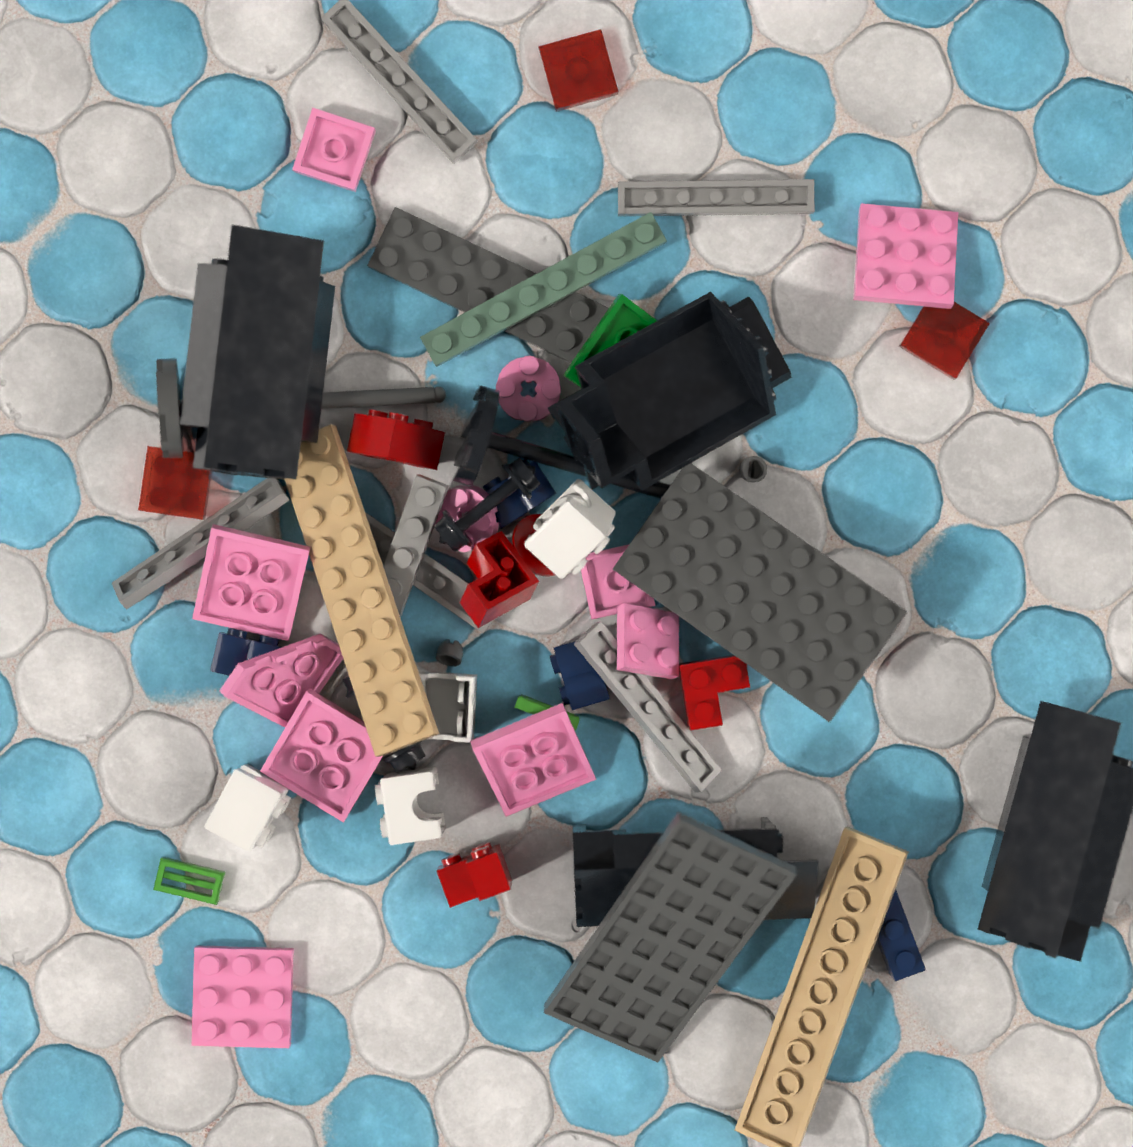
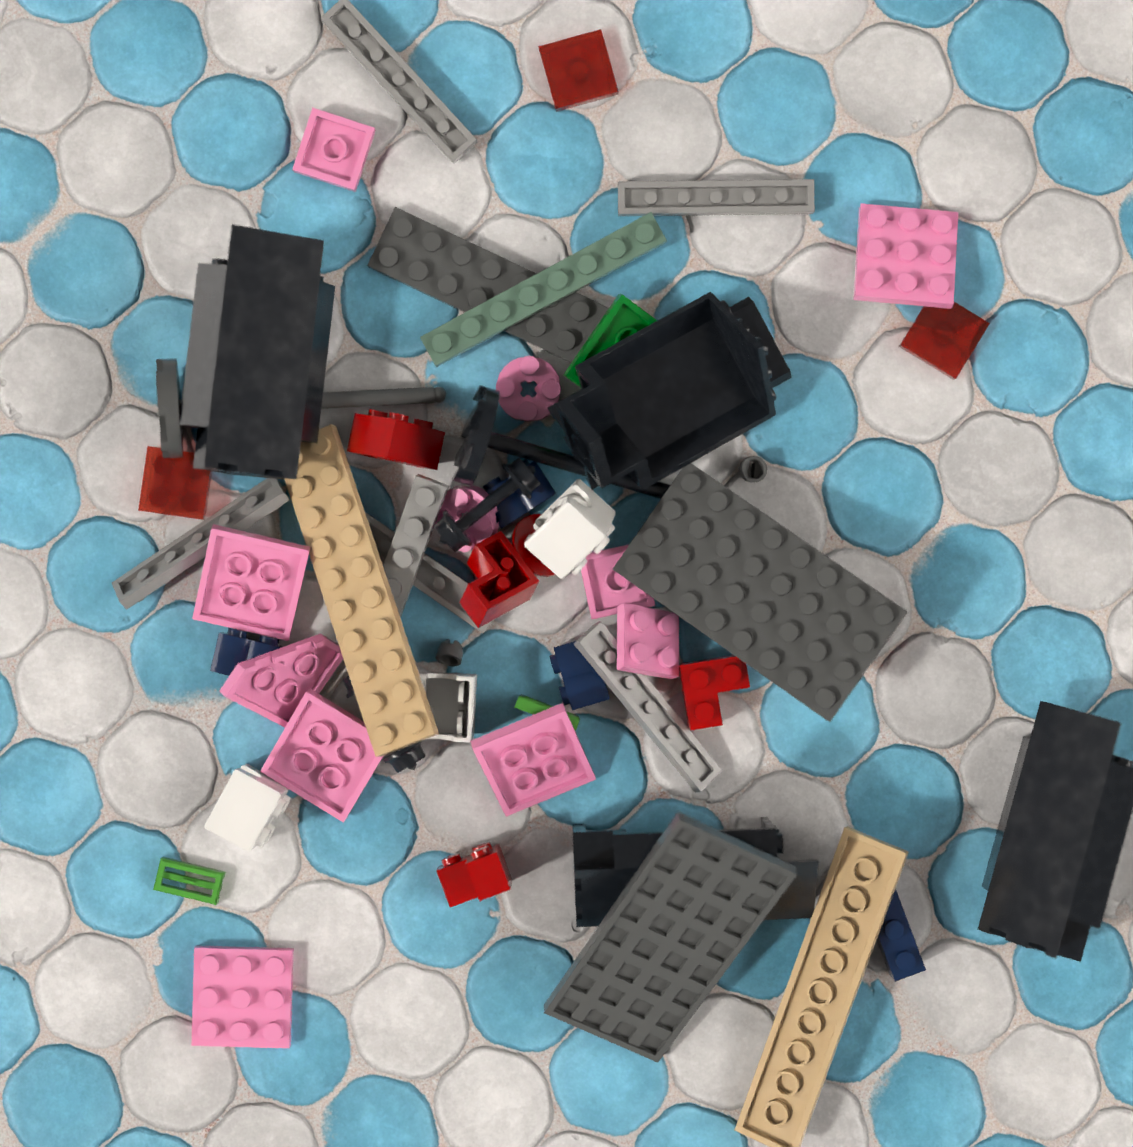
(403, 817): white piece -> none

